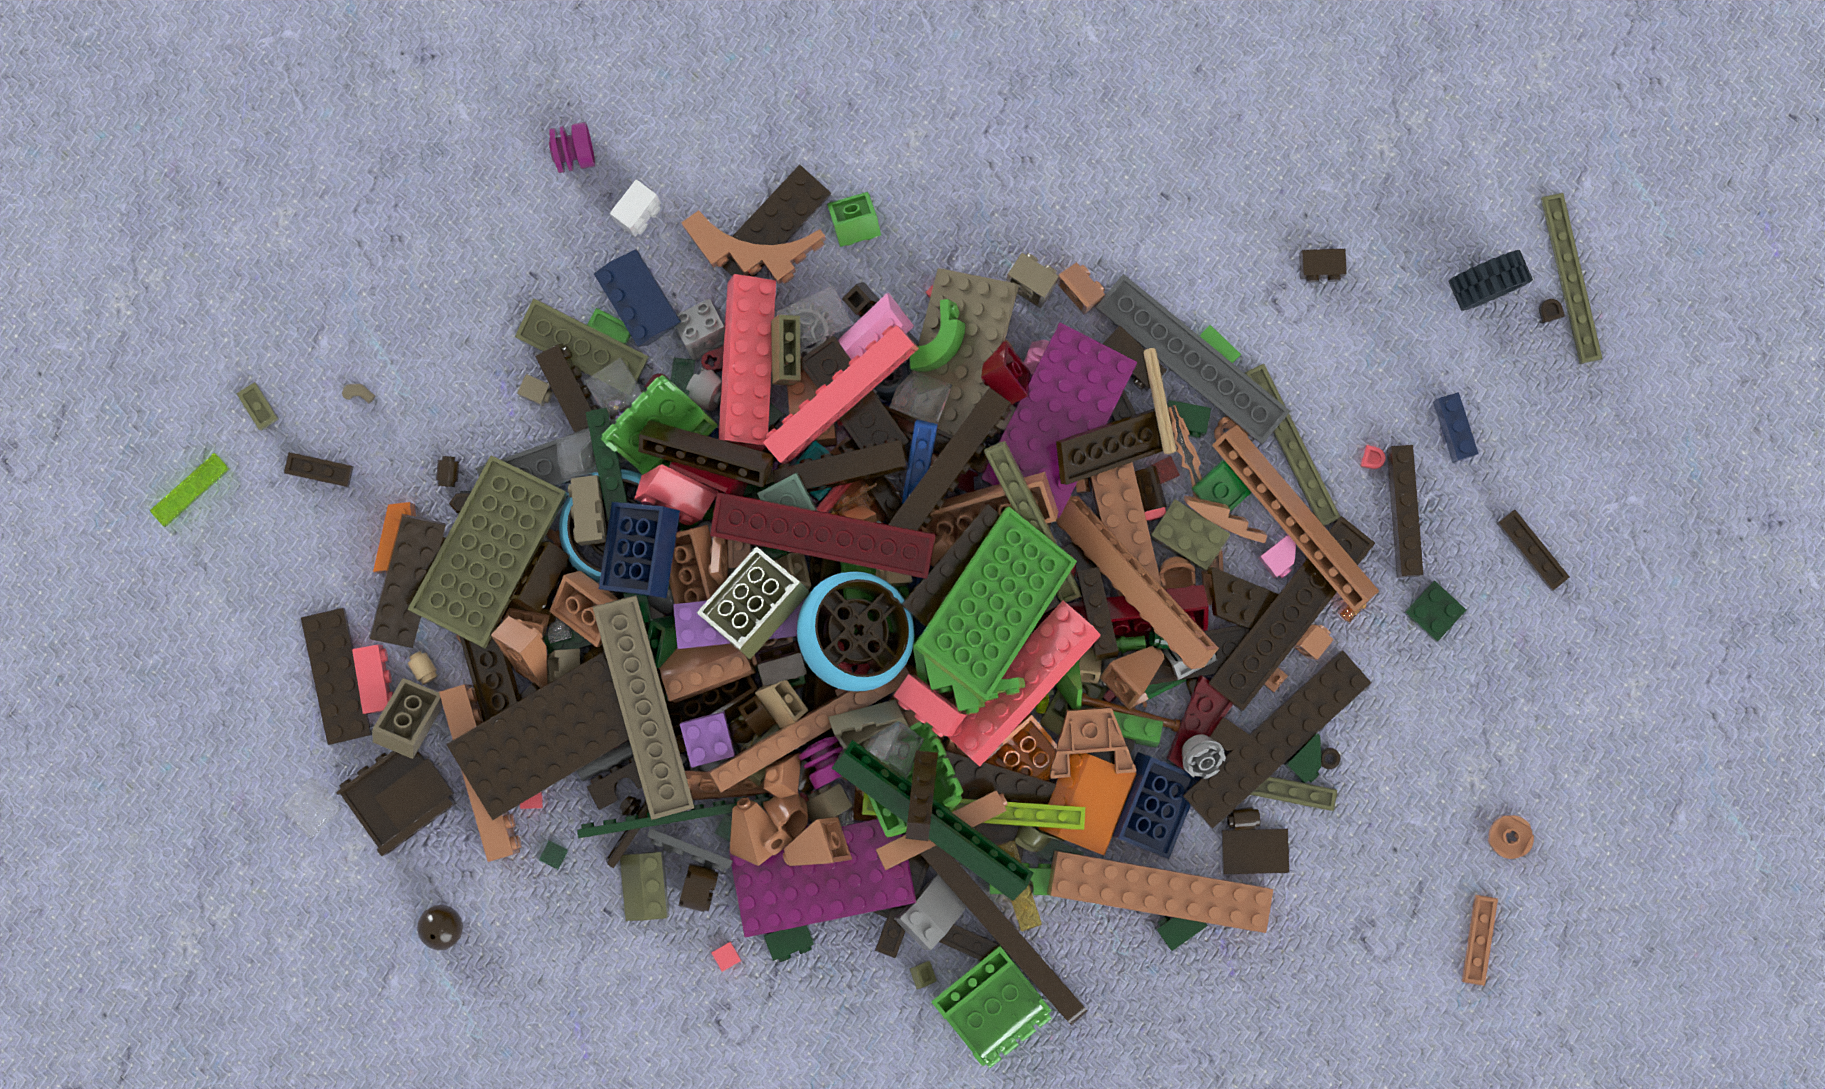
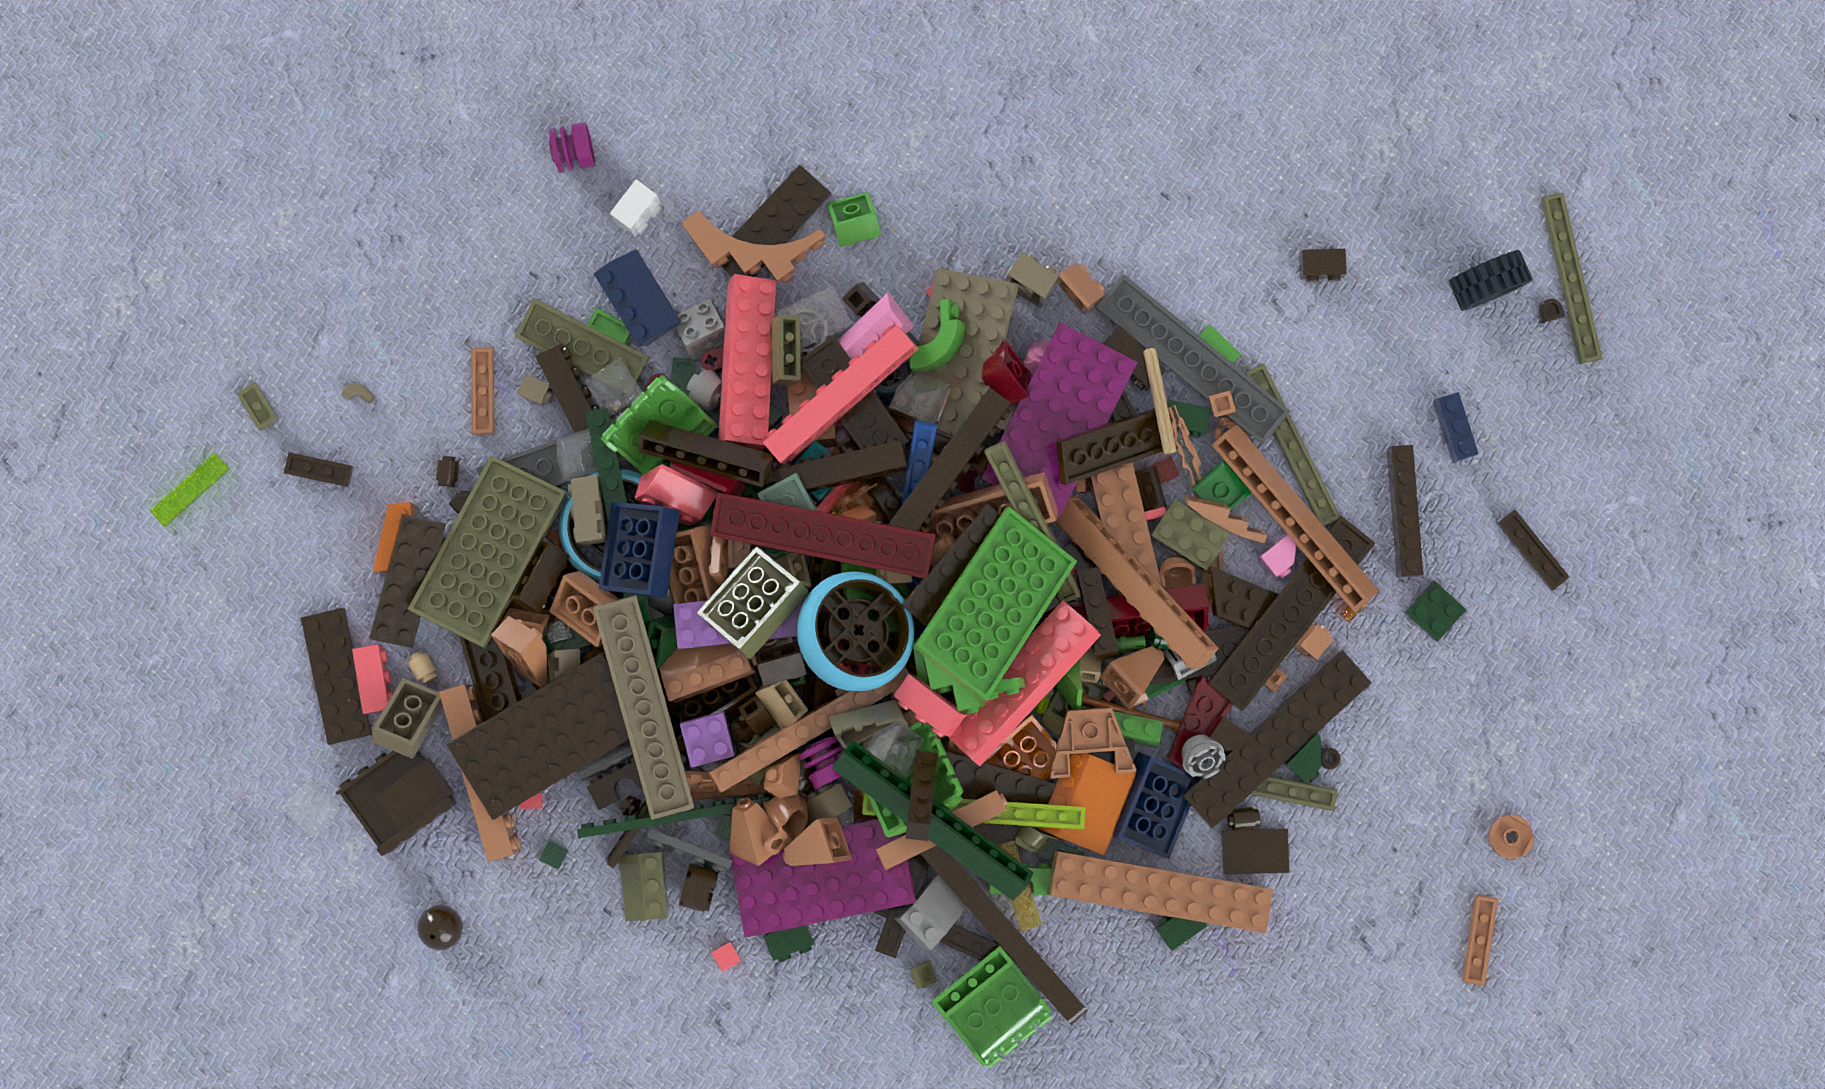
(482, 391): none -> nougat tile
(1222, 404): none -> nougat plate
(1373, 457): coral tile -> none

